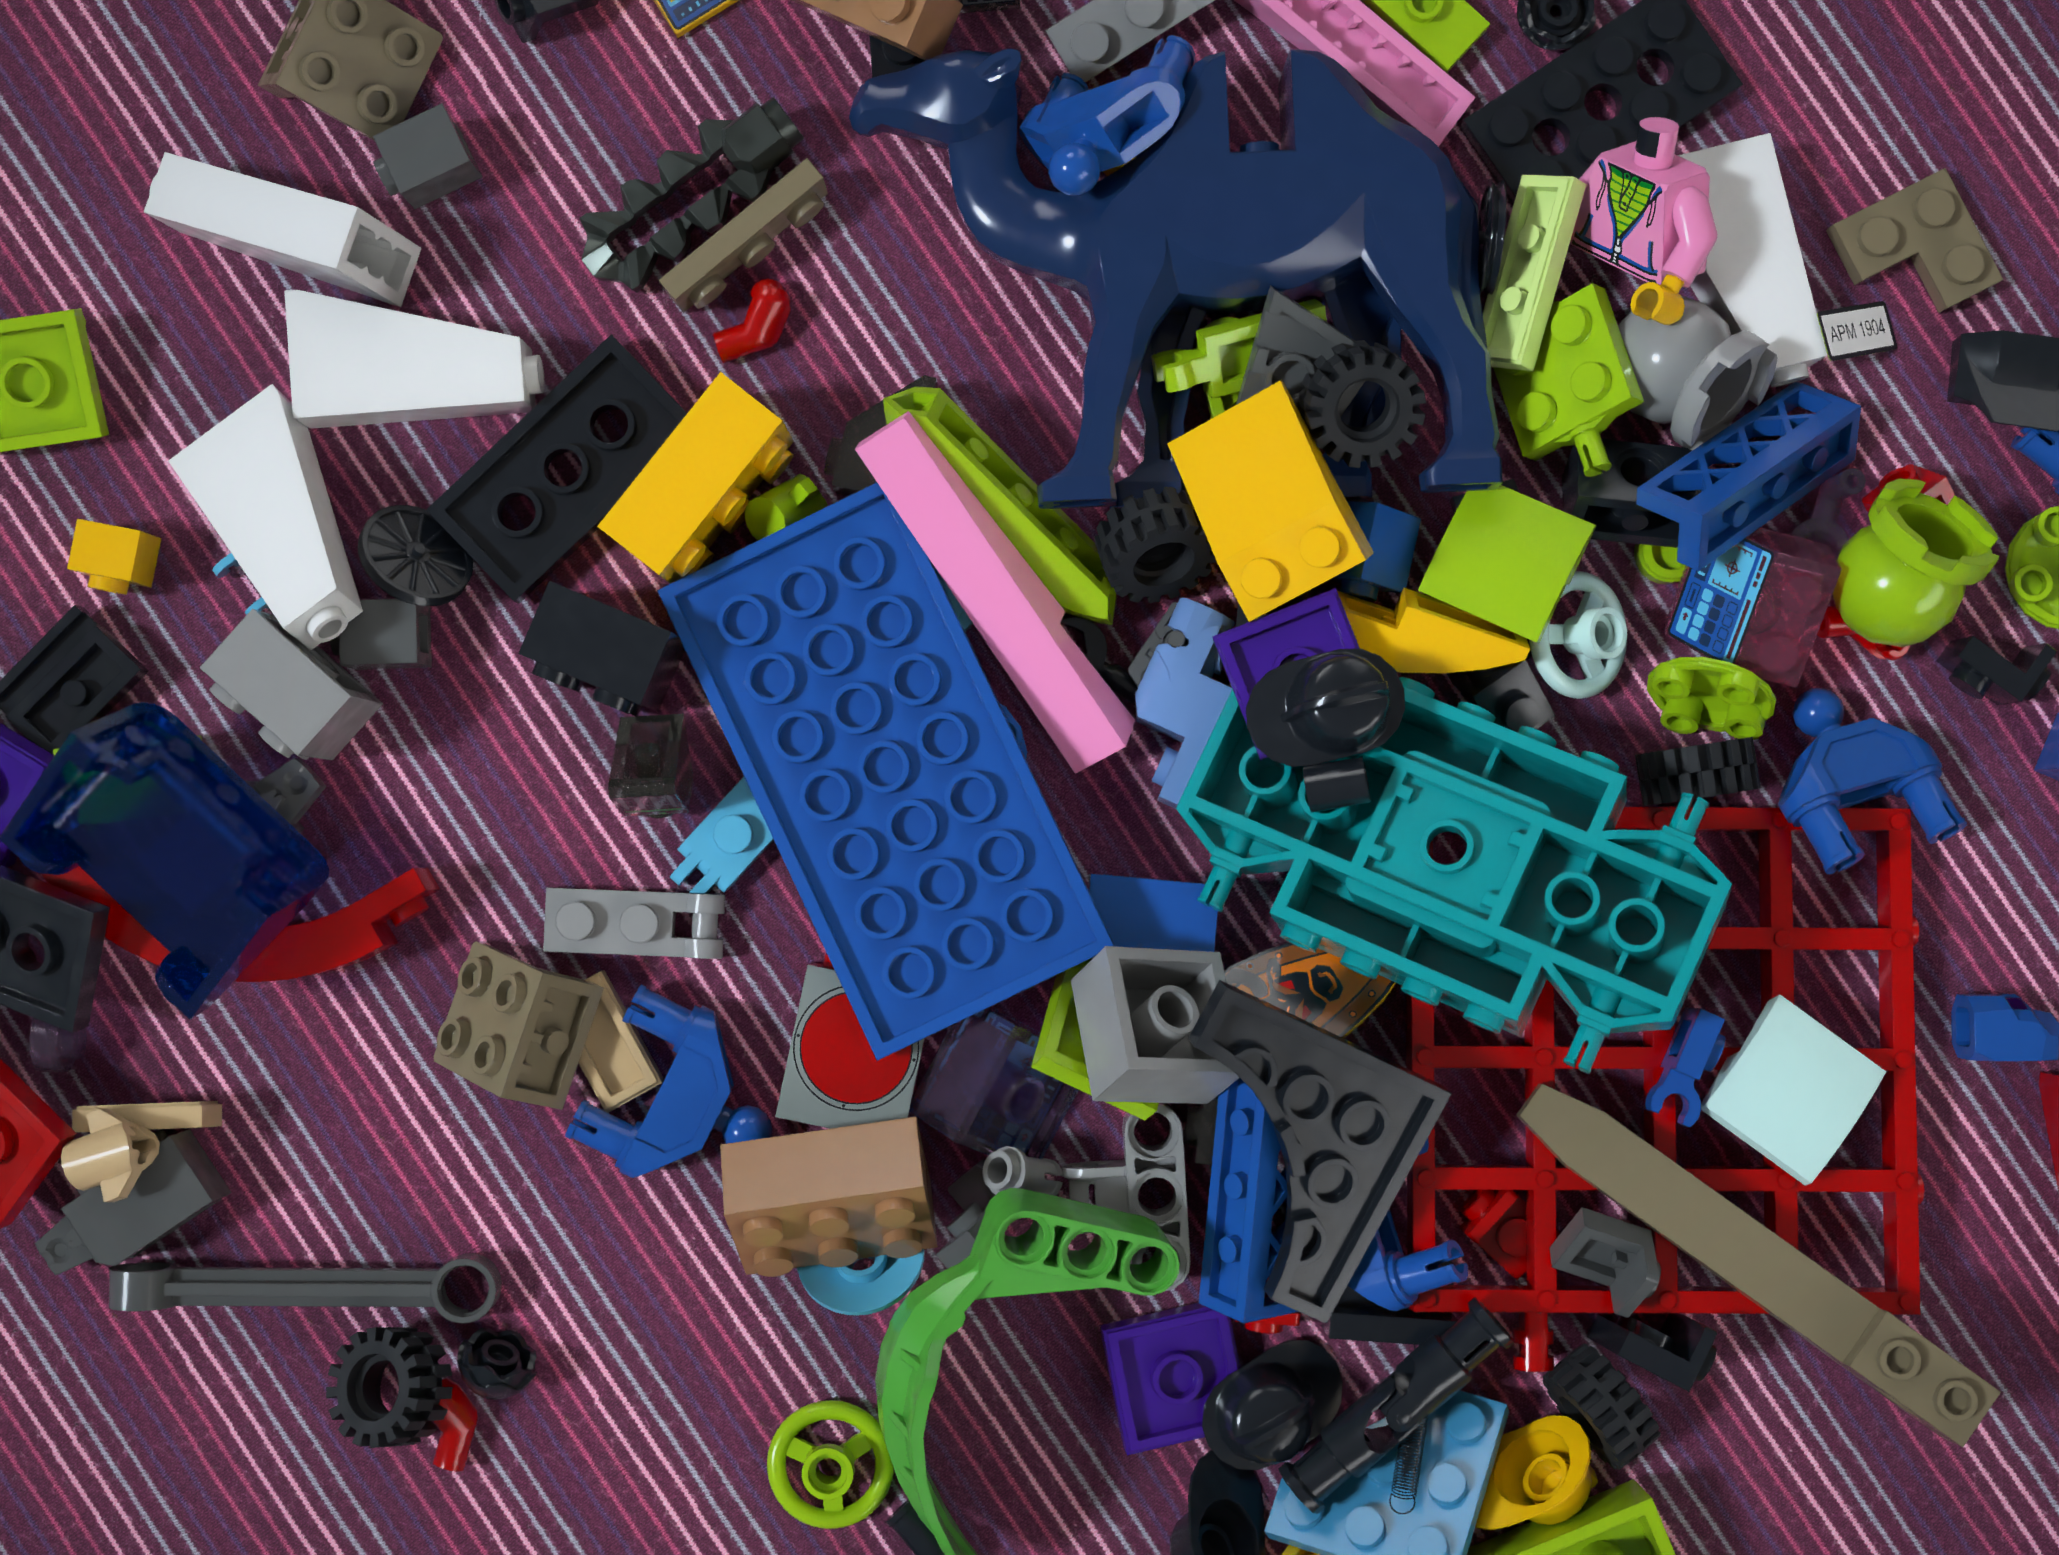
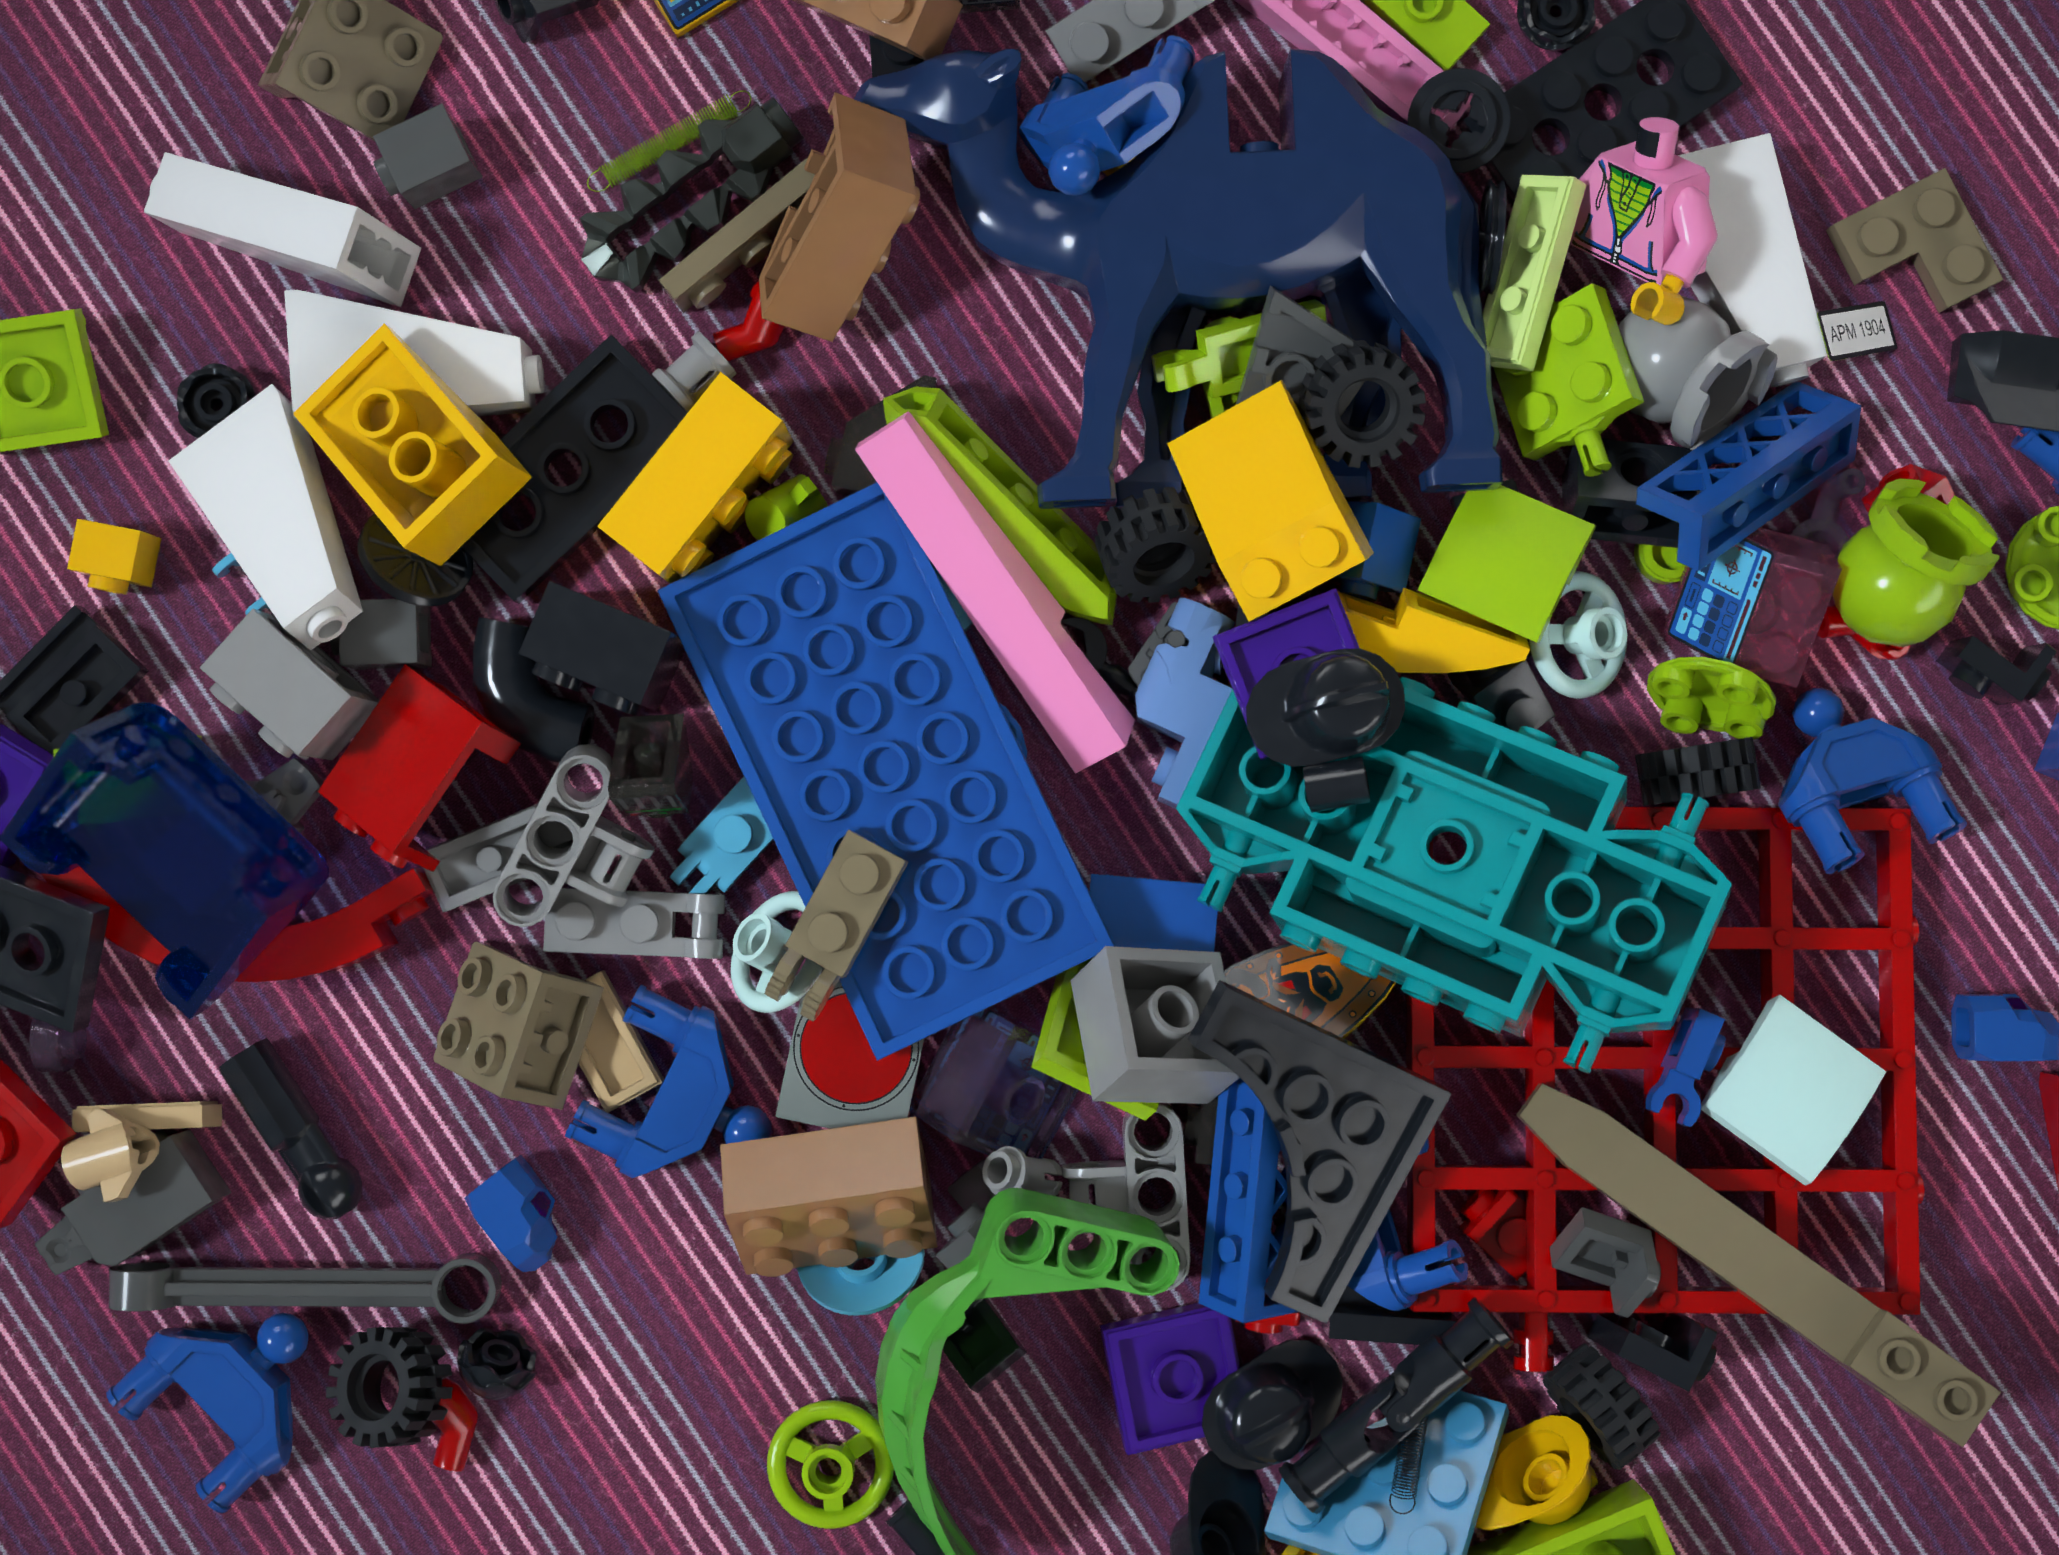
(204, 387): none -> black plate
(234, 1386): none -> blue connector
(290, 1125): none -> black piece
(407, 762): none -> red panel
(411, 447): none -> yellow slope
(477, 858): none -> light grey hinge
(516, 1214): none -> blue rock
(518, 701): none -> black cylinder
(583, 861): none -> light grey piece
(637, 160): none -> lime piece
(693, 372): none -> light grey bush
(761, 944): none -> light aqua piece
(838, 918): none -> dark tan hinge
(843, 223): none -> medium nougat wedge
(982, 1346): none -> black bracket
(1488, 108): none -> black gear

